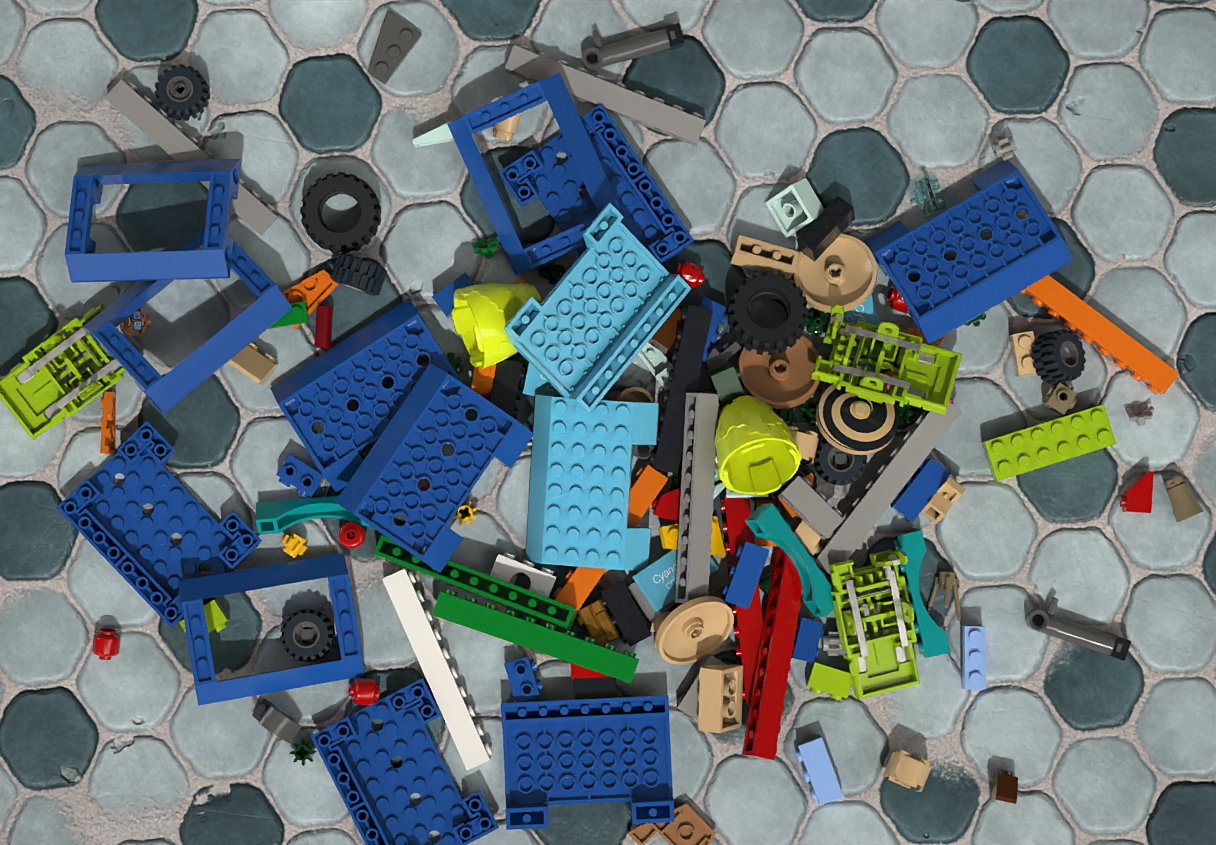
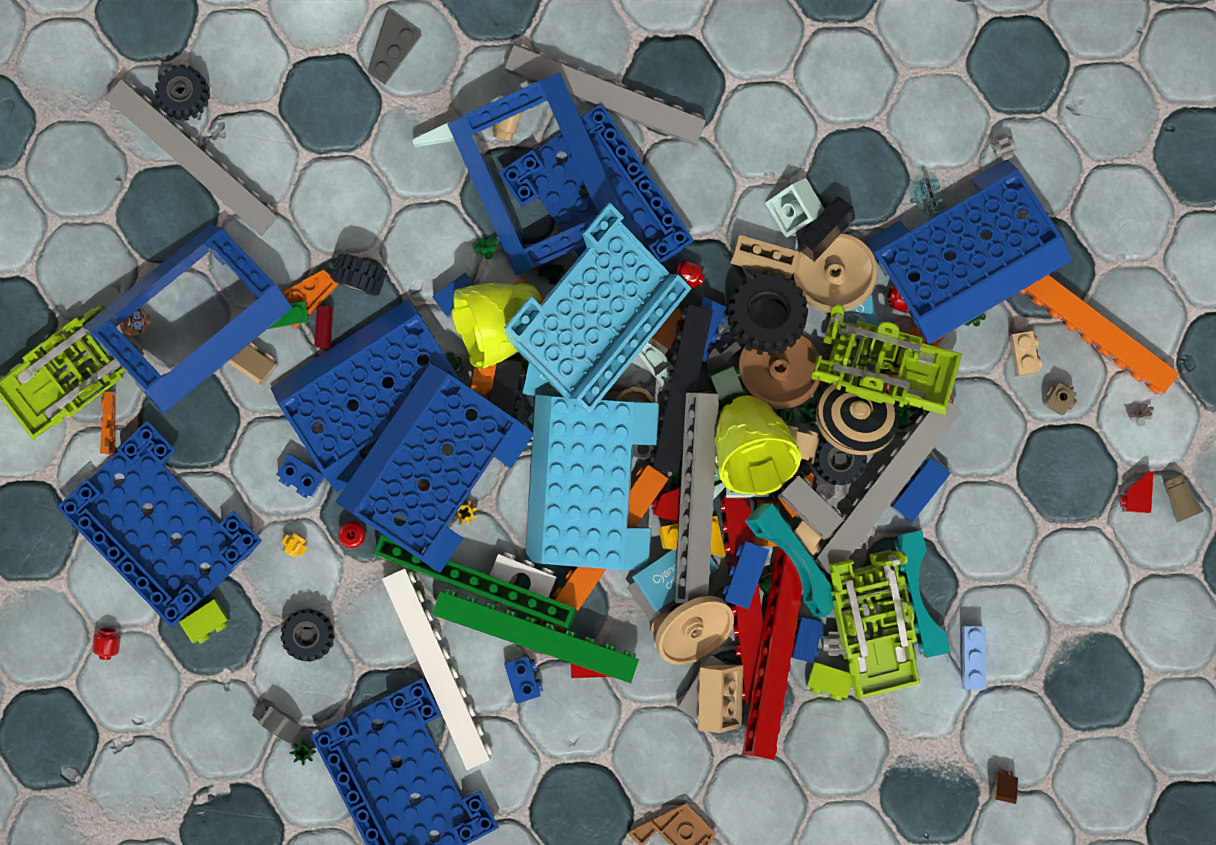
(196, 589): blue slope -> none
(209, 263): blue slope -> none
(279, 515): teal arch -> none
(324, 190): black tyre -> none
(364, 691): red head -> none
(587, 755): blue slope -> none
(595, 688): black brick -> none
(597, 623): pearl gold brick -> none
(625, 613): black brick -> none
(634, 47): dark grey piece -> none
(813, 326): dark green plant -> none
(819, 771): light blue brick -> none
(907, 771): tan brick -> none
(943, 500): tan brick -> none
(946, 581): dark tan plant -> none
(1049, 443): lime brick -> none
(1058, 356): black wheel -> none
(1078, 633): dark grey piece -> none

